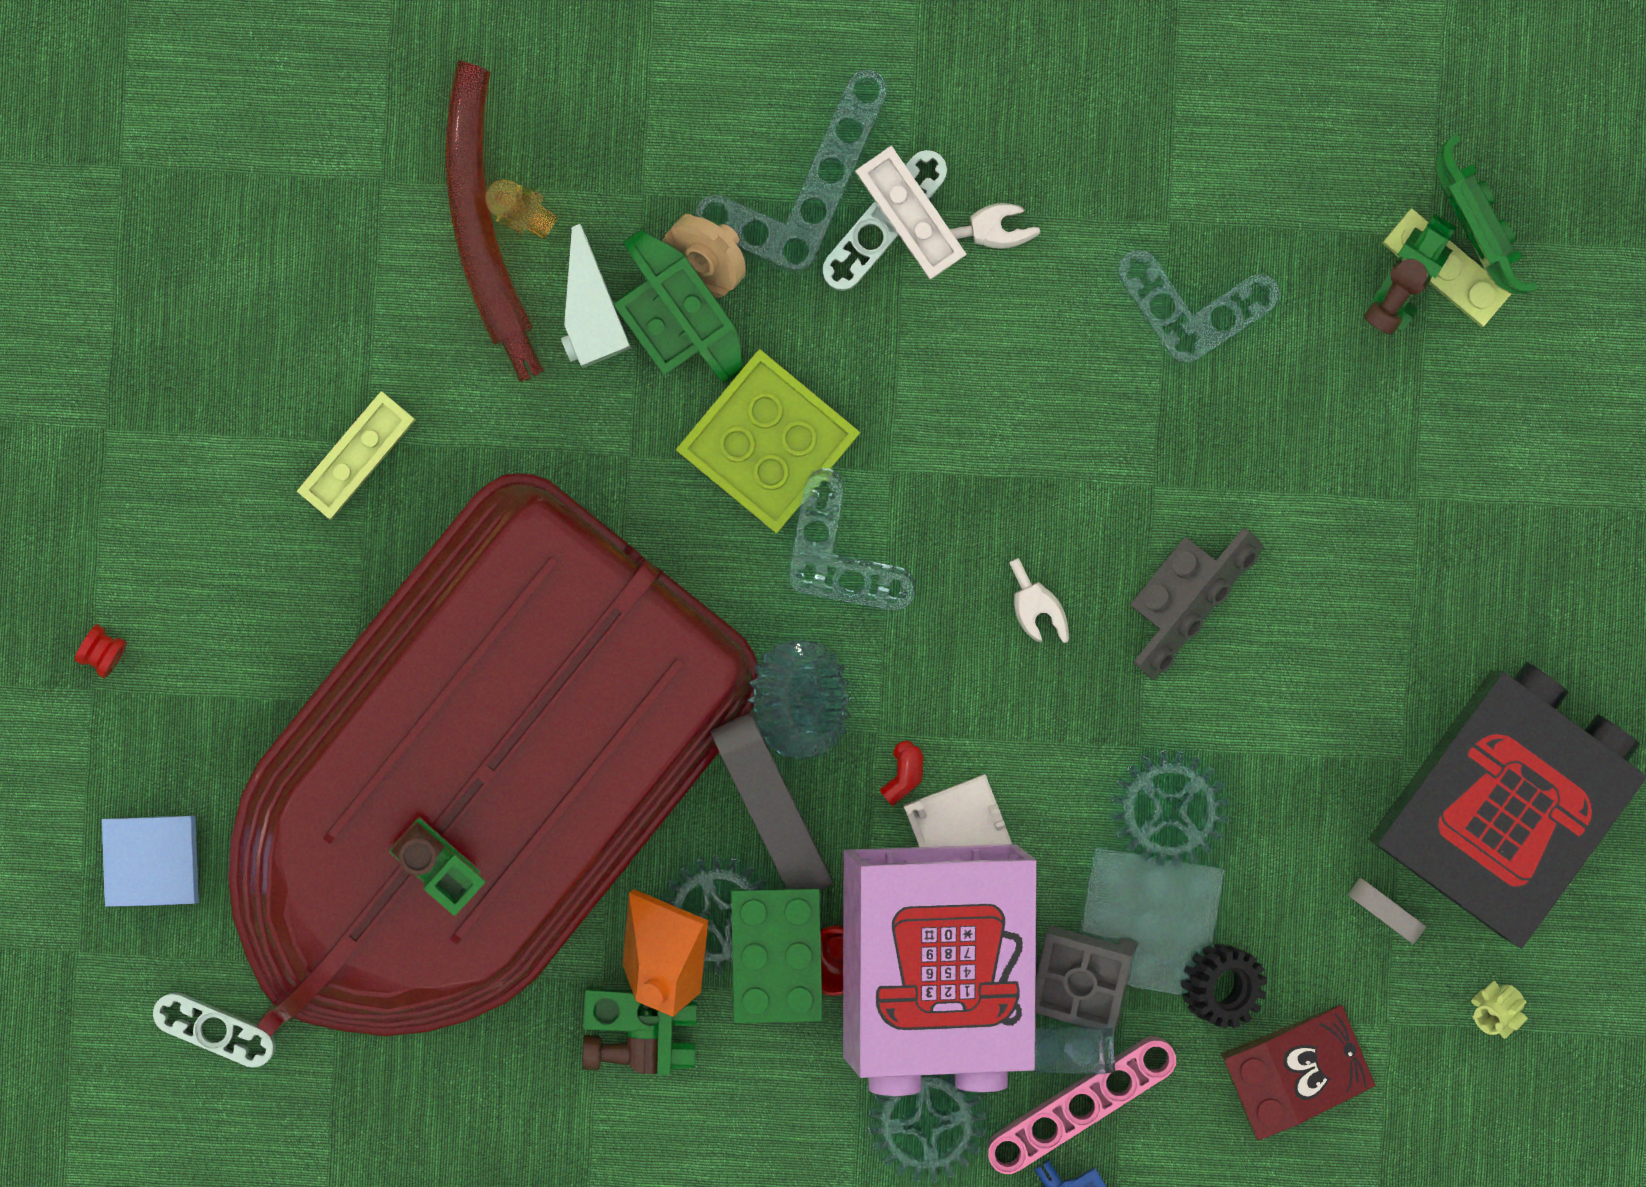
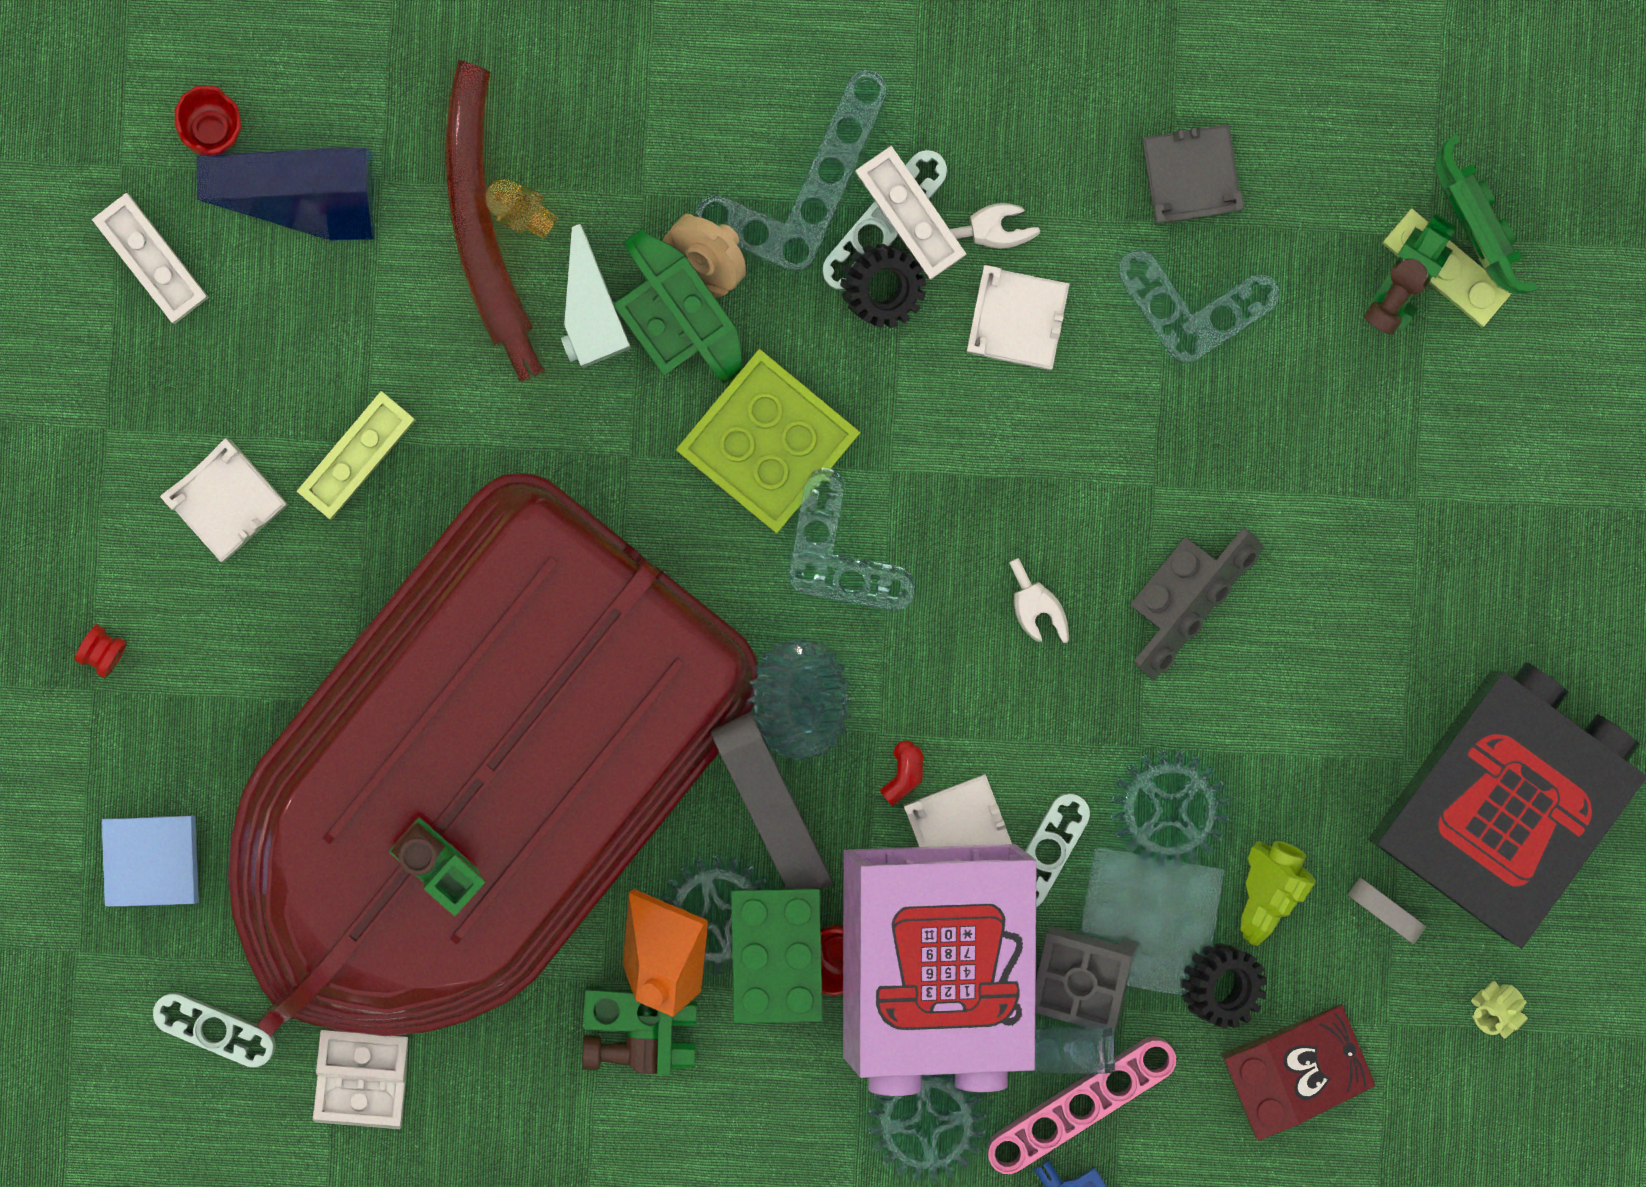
(150, 258): none -> white plate
(207, 120): none -> red hair
(225, 500): none -> white piece
(303, 190): none -> clear blue wedge
(360, 1079): none -> white slope
(900, 303): none -> black tyre
(1017, 318): none -> white piece
(1074, 828): none -> light aqua beam
(1192, 174): none -> dark grey piece
(1273, 888): none -> lime rock

